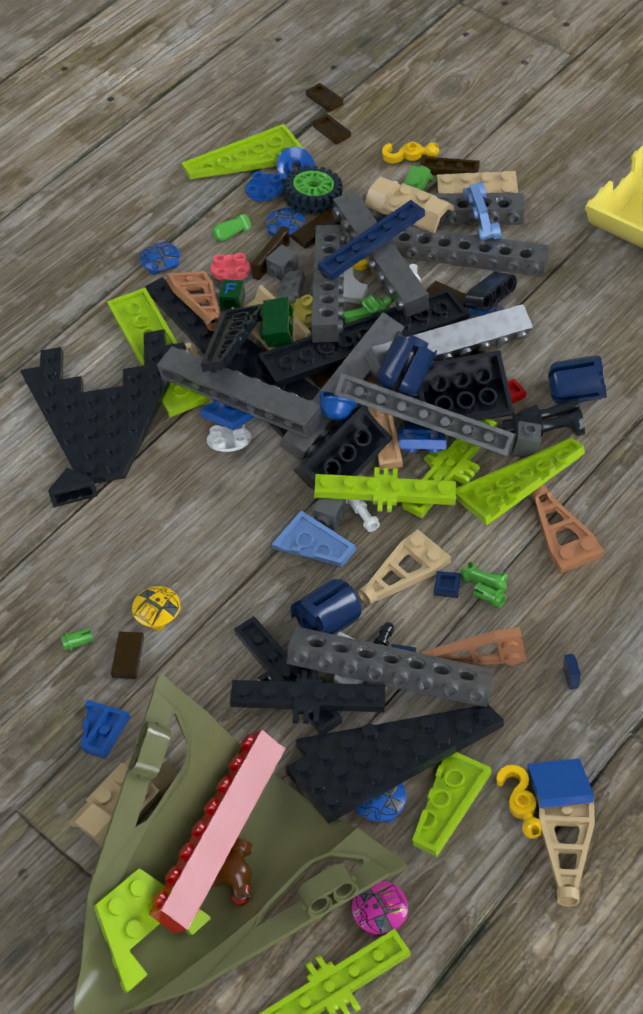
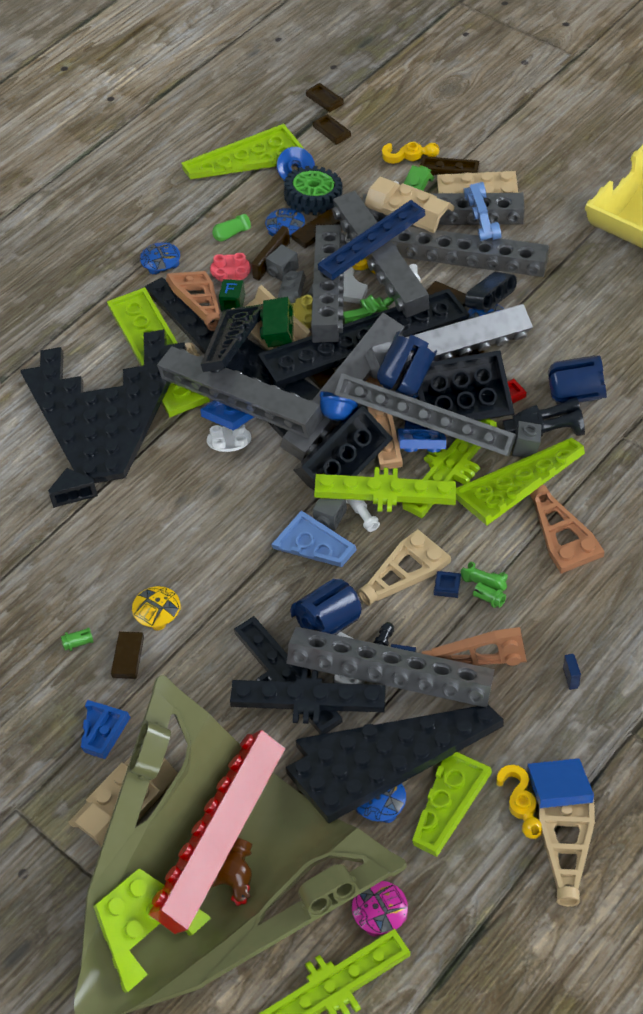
(264, 186): blue dish -> none

